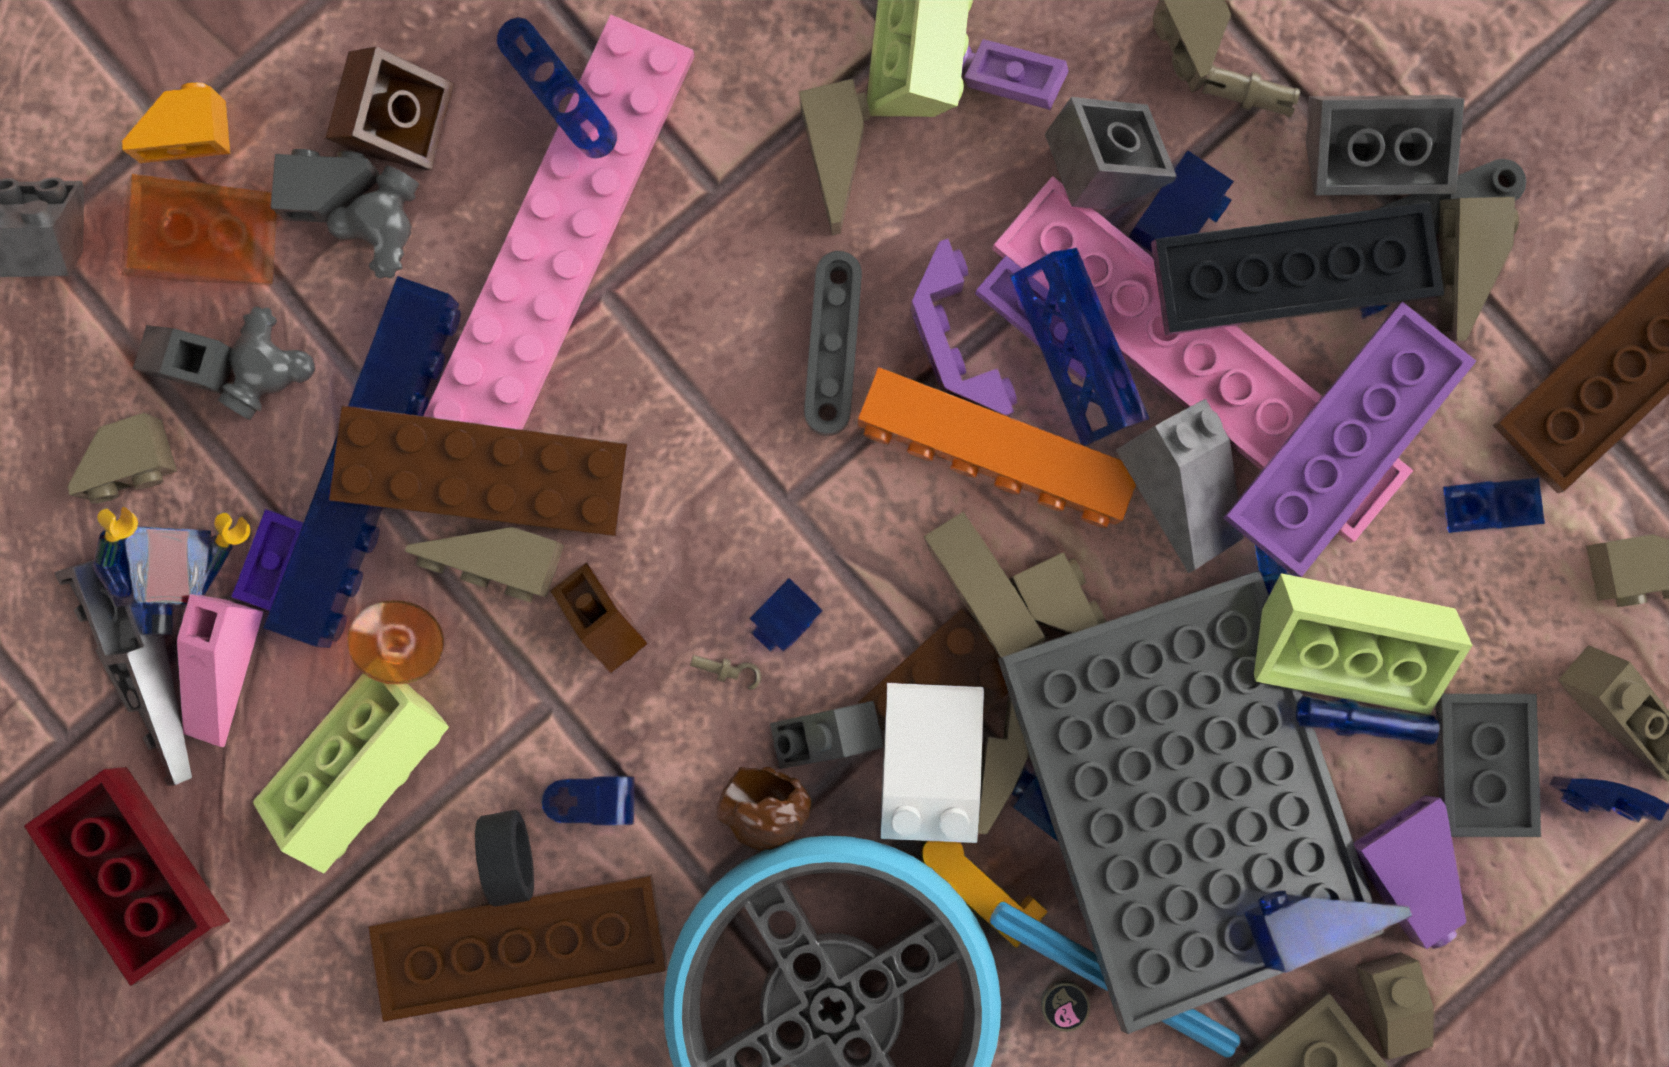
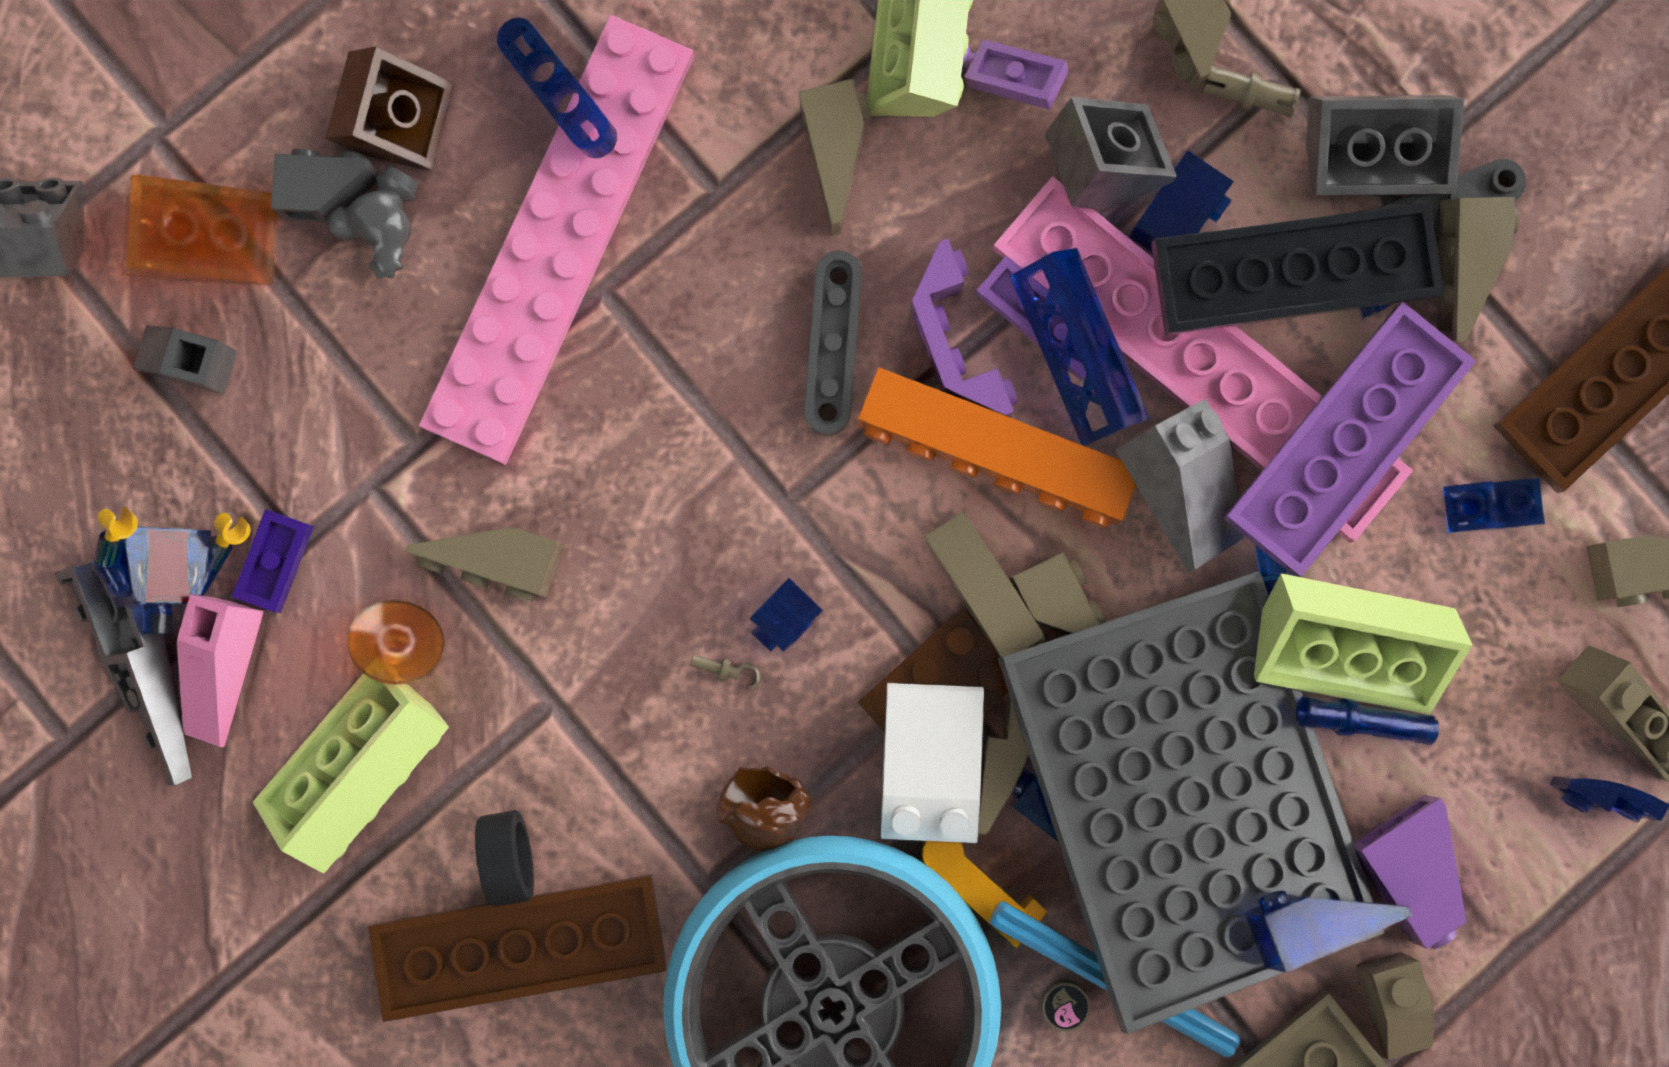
(121, 457): dark tan slope -> none
(127, 874): dark red brick -> none
(181, 126): light orange slope -> none
(261, 365): dark grey animal -> none
(339, 534): clear blue brick -> none
(477, 471): reddish brown plate -> none
(598, 618): reddish brown slope -> none
(600, 800): clear blue piece -> none
(826, 735): dark grey slope -> none
(1489, 764): dark grey plate -> none

